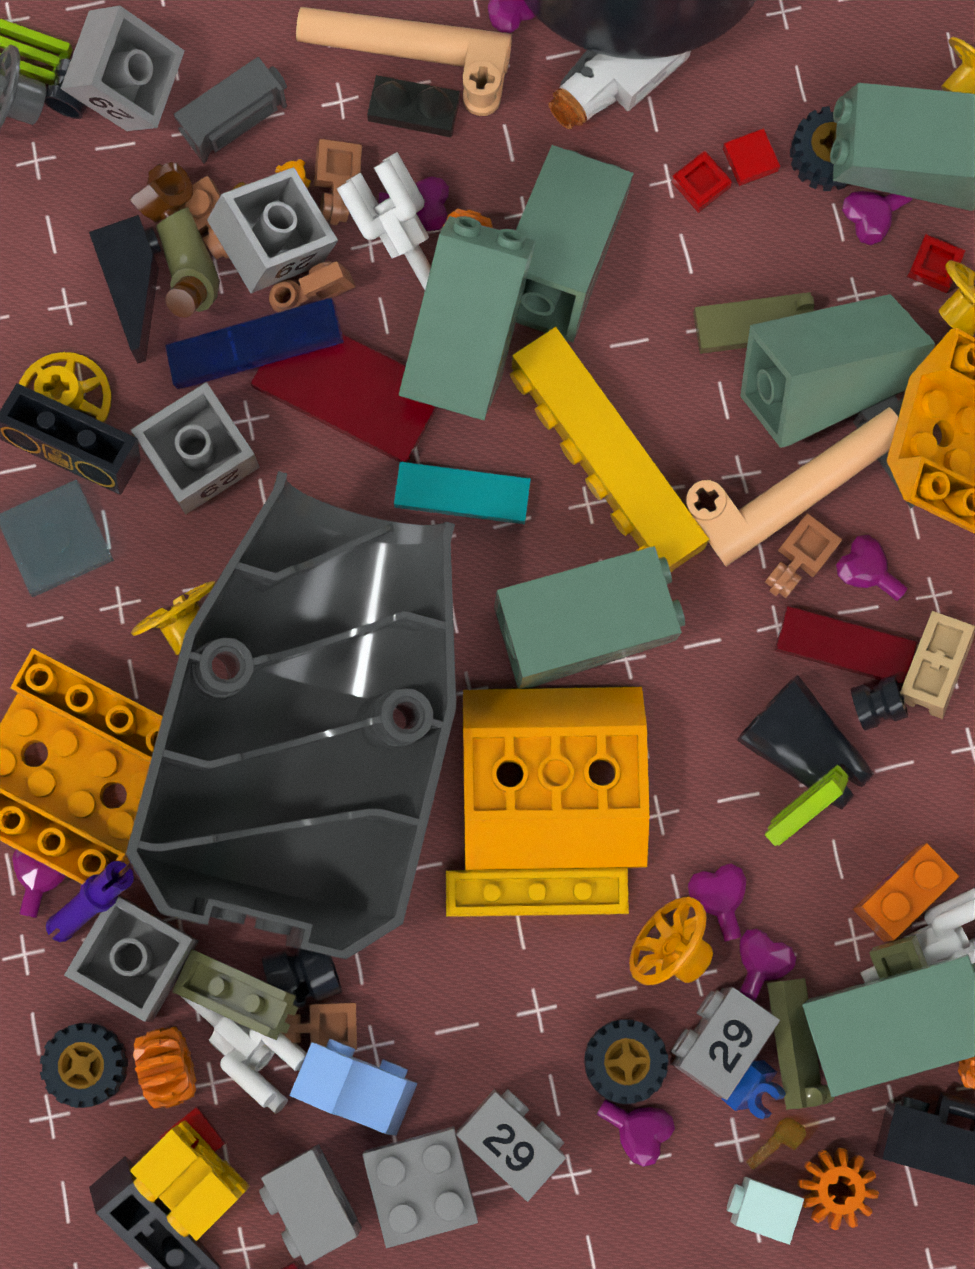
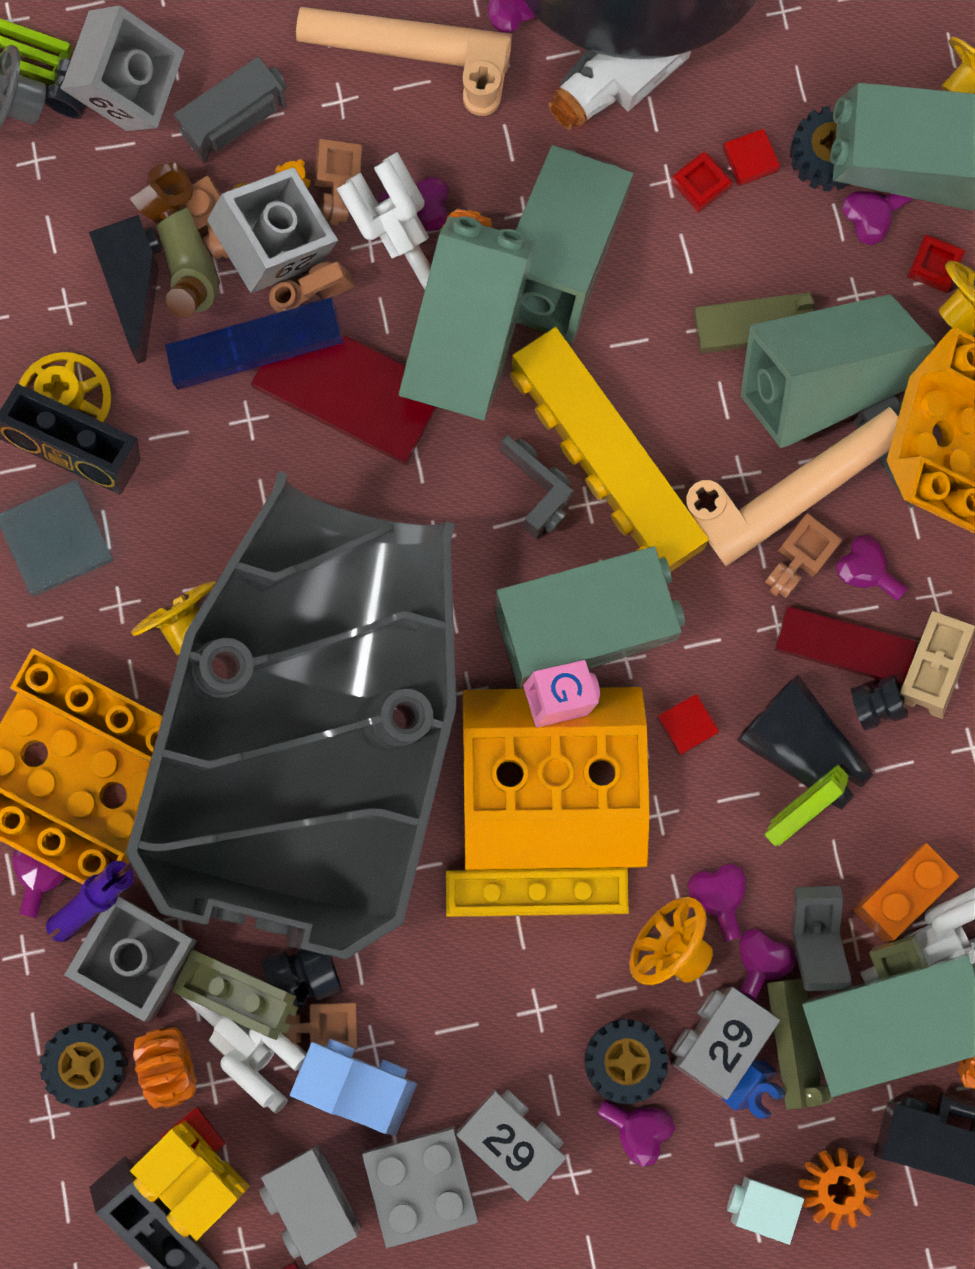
(196, 448): light grey brick -> none
(413, 106): pearl dark grey tile -> none
(462, 493): teal tile -> none
(549, 511): none -> dark grey bracket
(561, 693): none -> bright pink brick
(688, 724): none -> red tile
(786, 1132): clear yellow hand -> none
(818, 938): none -> dark grey bracket

